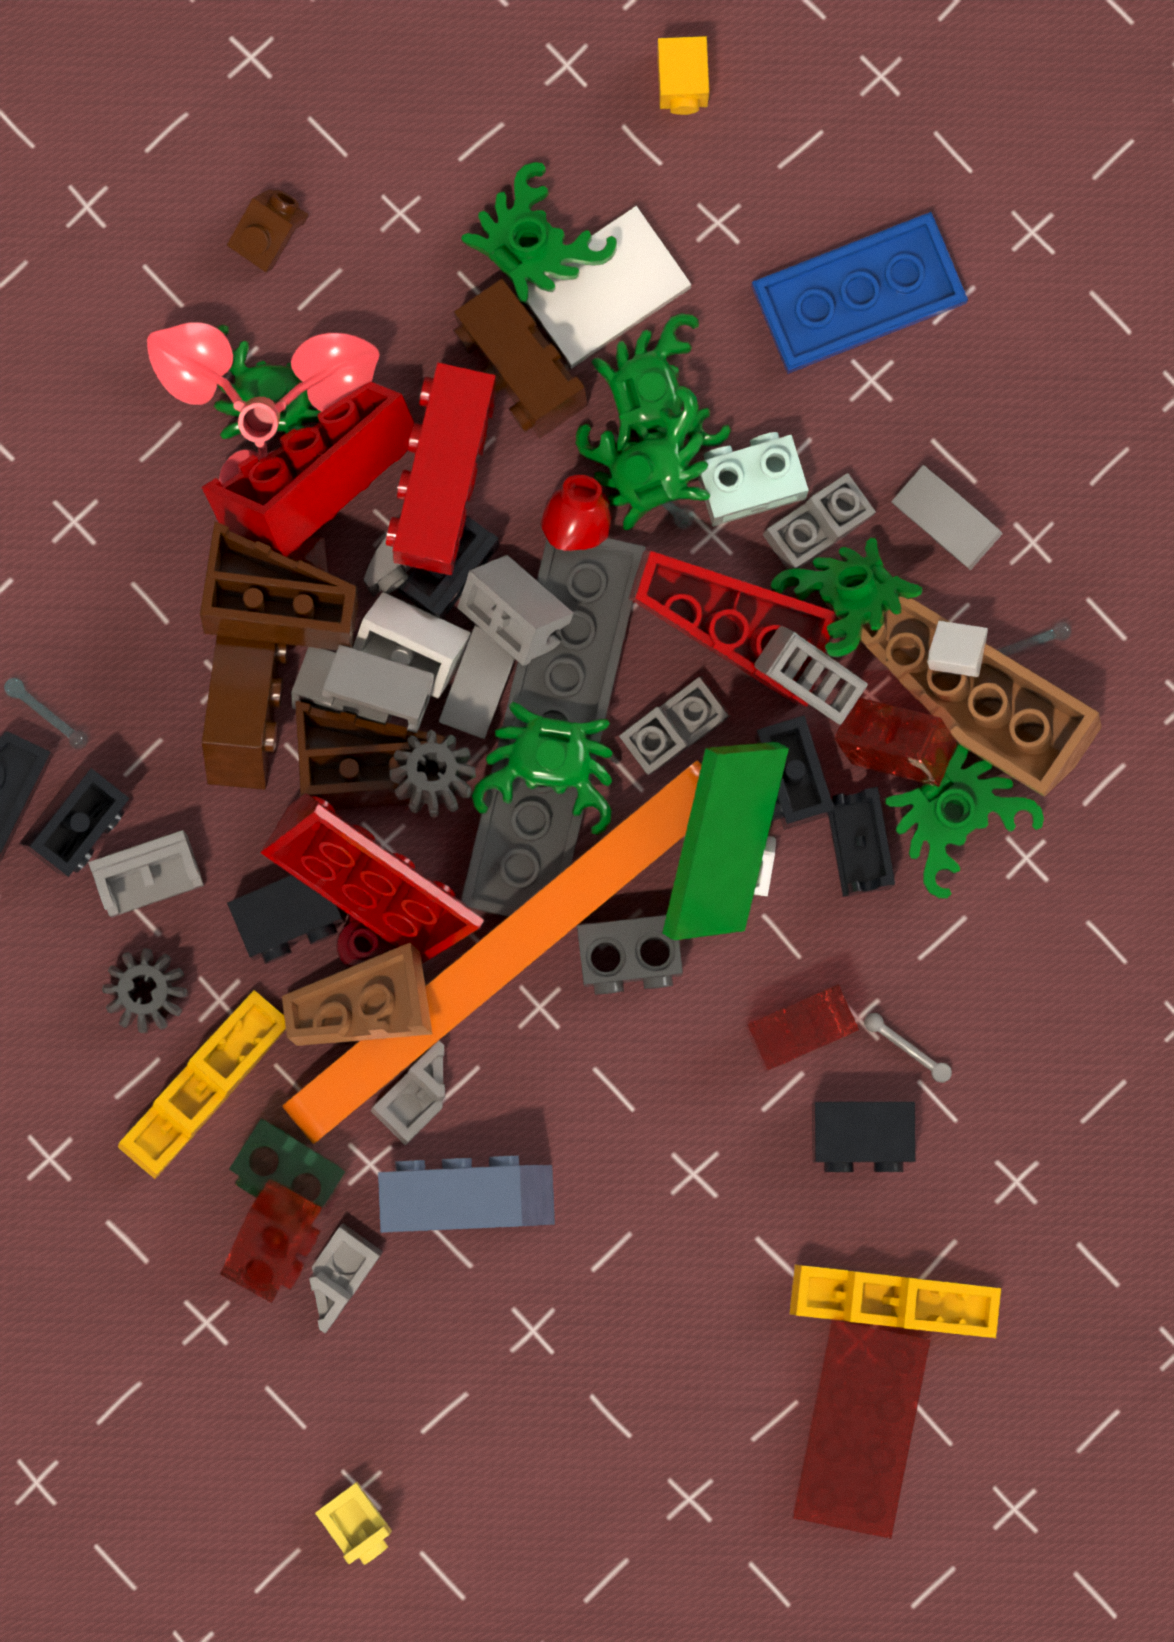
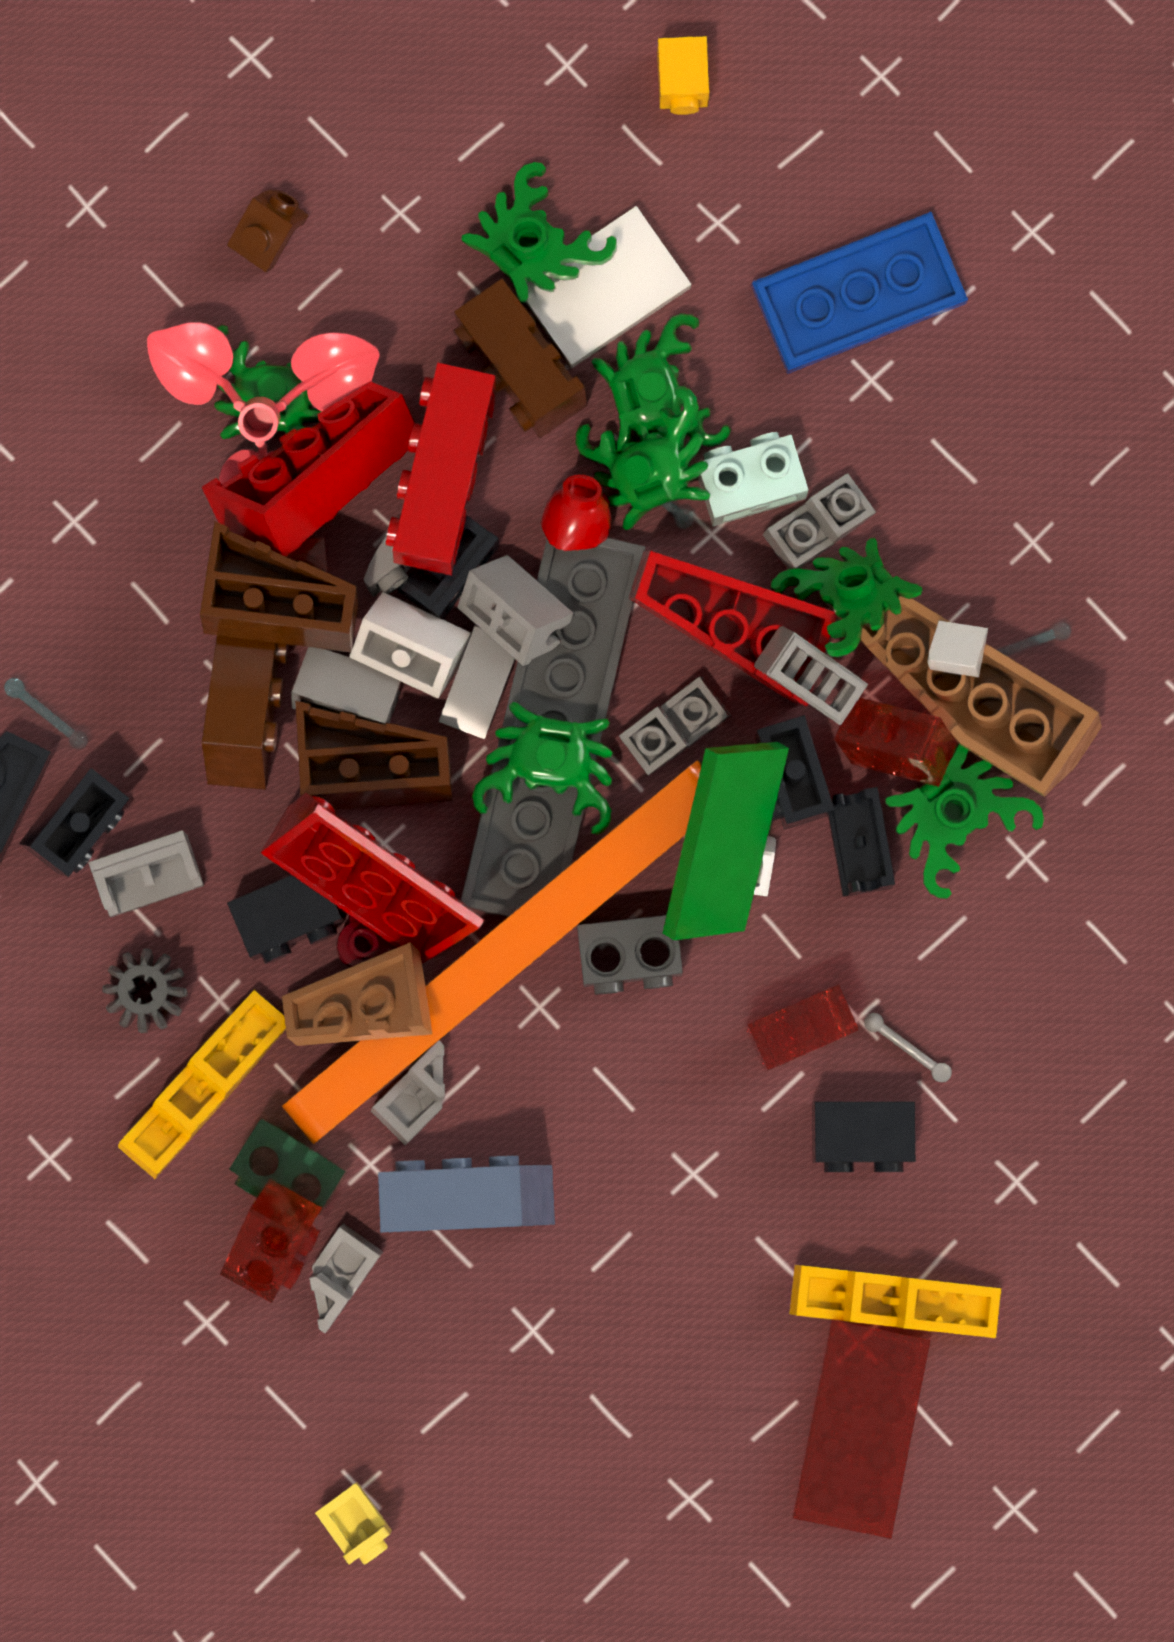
(378, 685): light grey hinge -> none
(413, 771): dark grey gear -> none
(947, 517): light grey slope -> none

